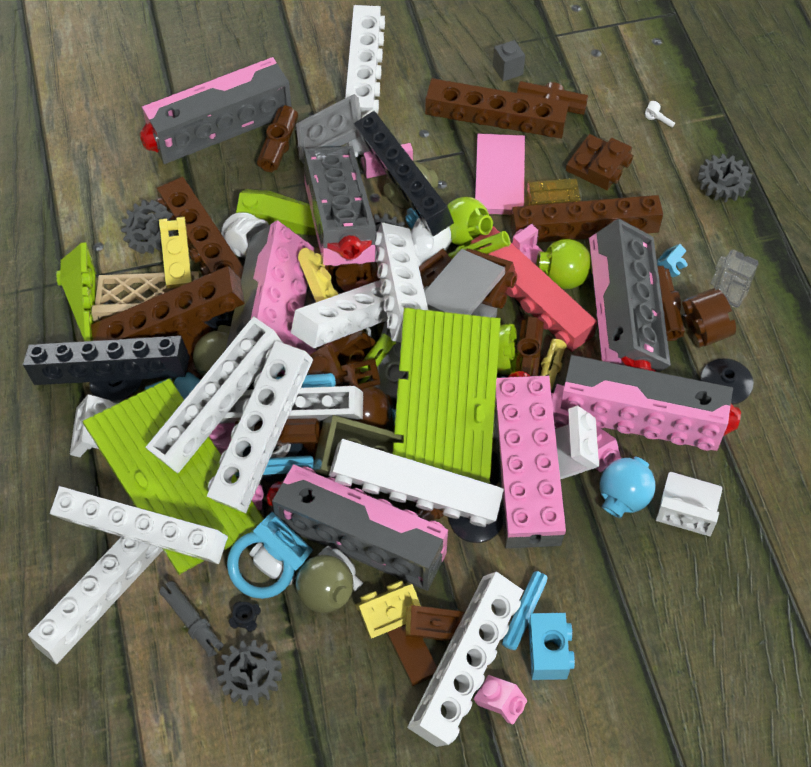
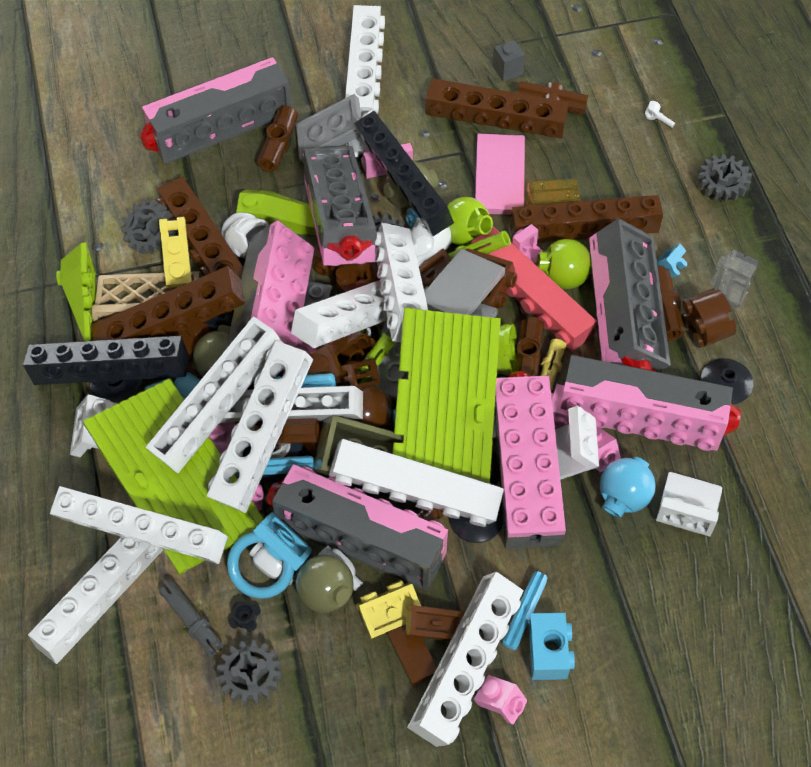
(316, 275): light yellow plate -> none
(600, 161): reddish brown plate -> none

